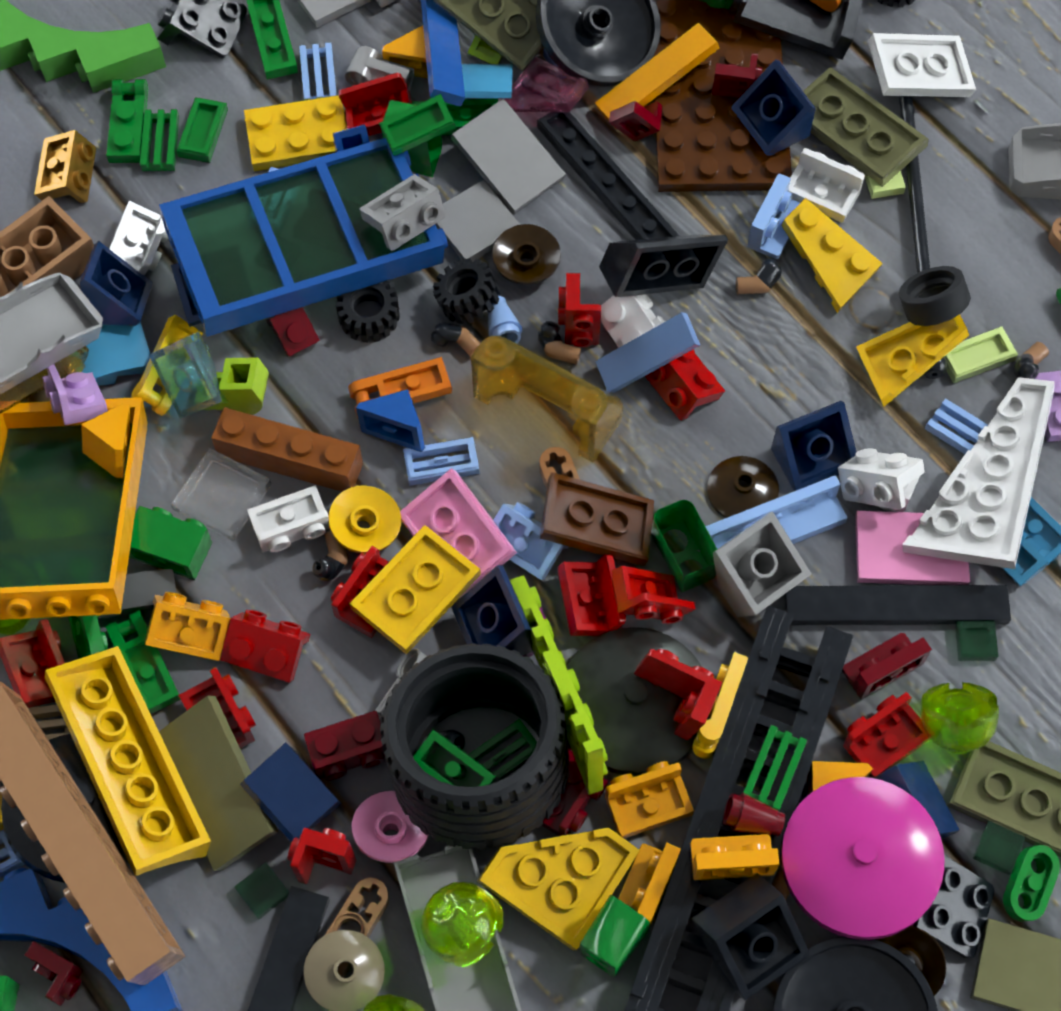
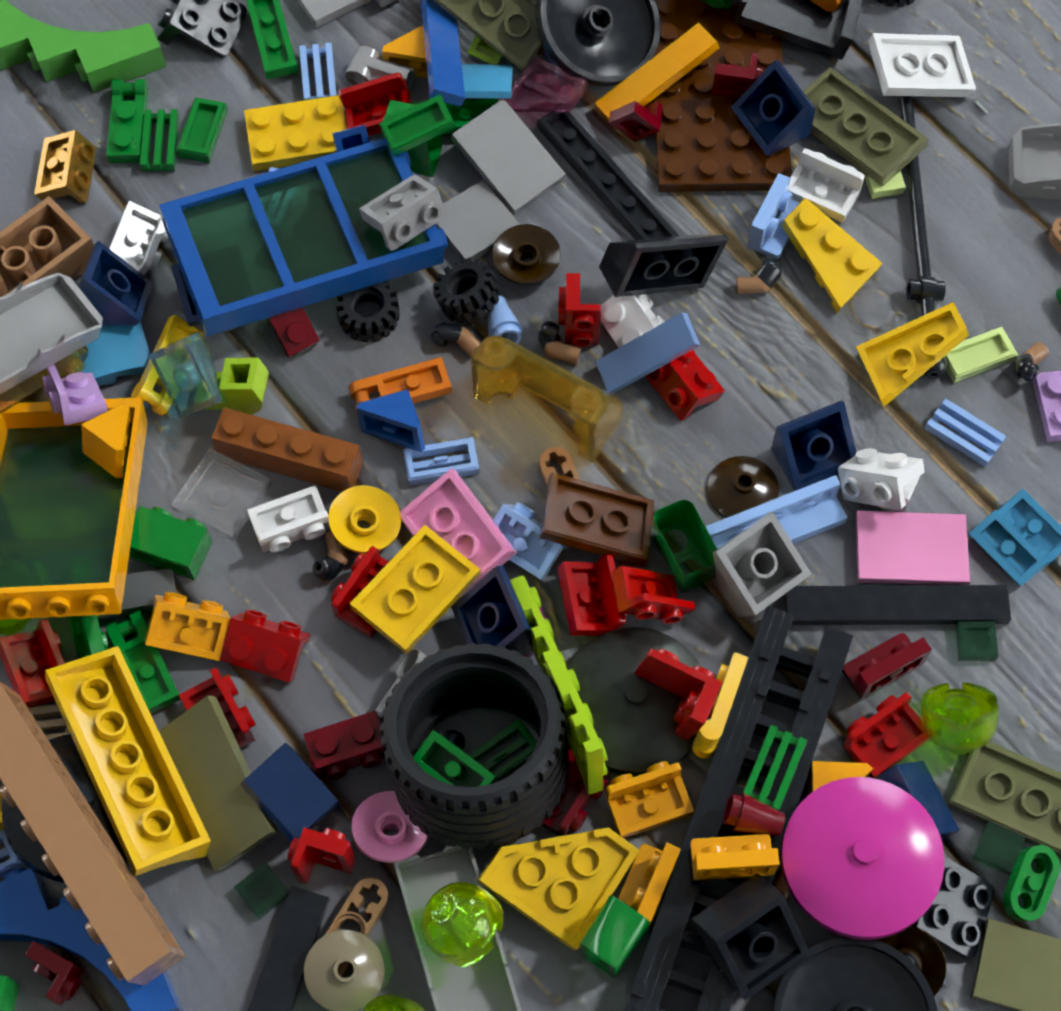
(934, 295): black tyre -> none
(990, 490): white wing -> none

